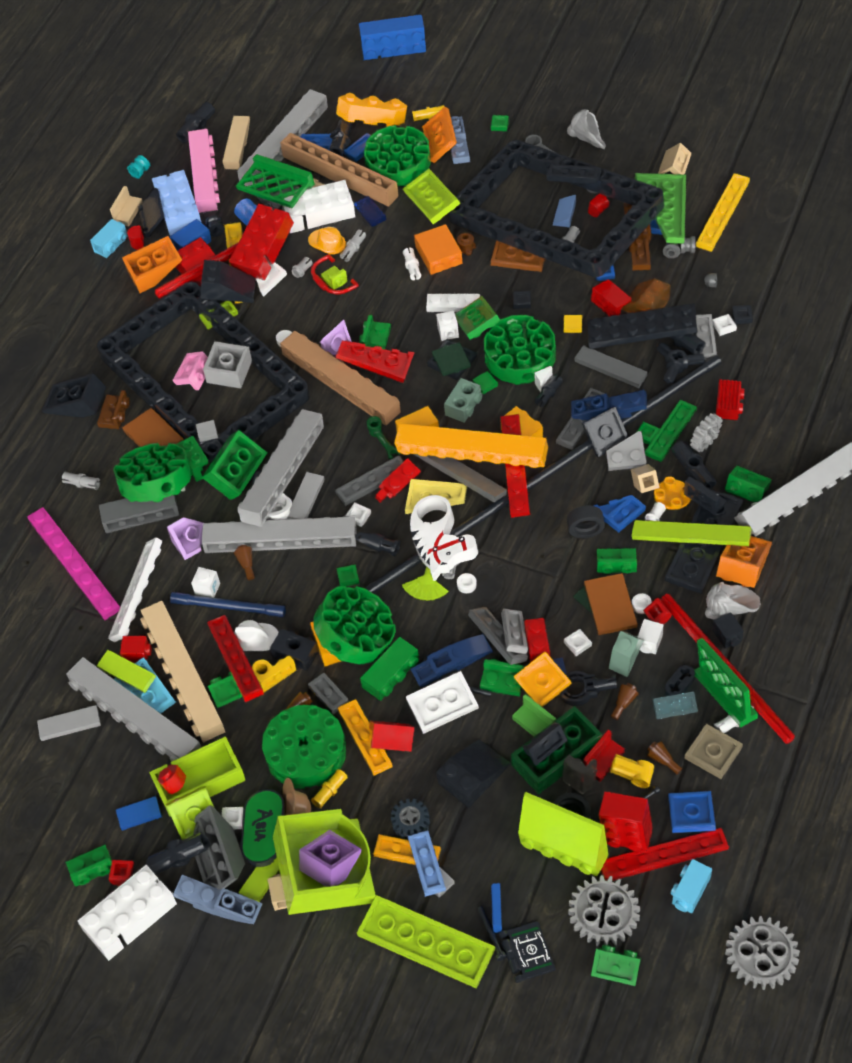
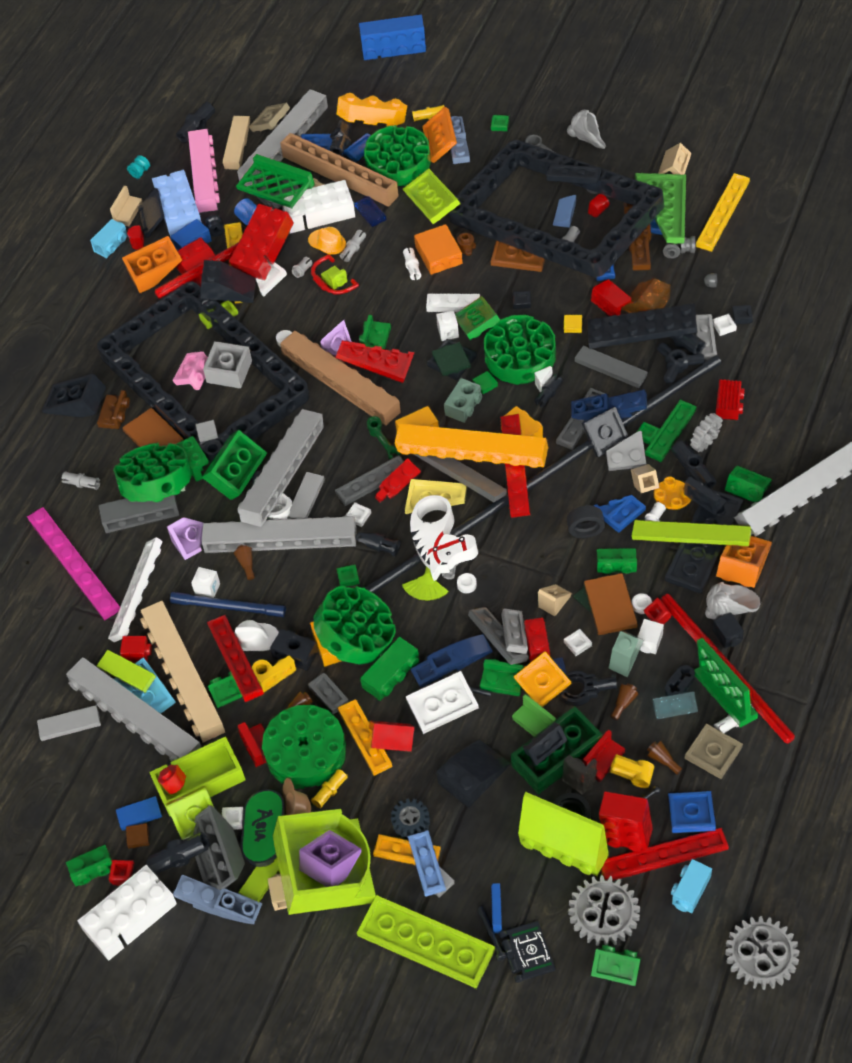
(137, 836): none -> reddish brown tile
(253, 742): none -> red panel
(269, 117): none -> dark tan plate
(552, 598): none -> tan slope

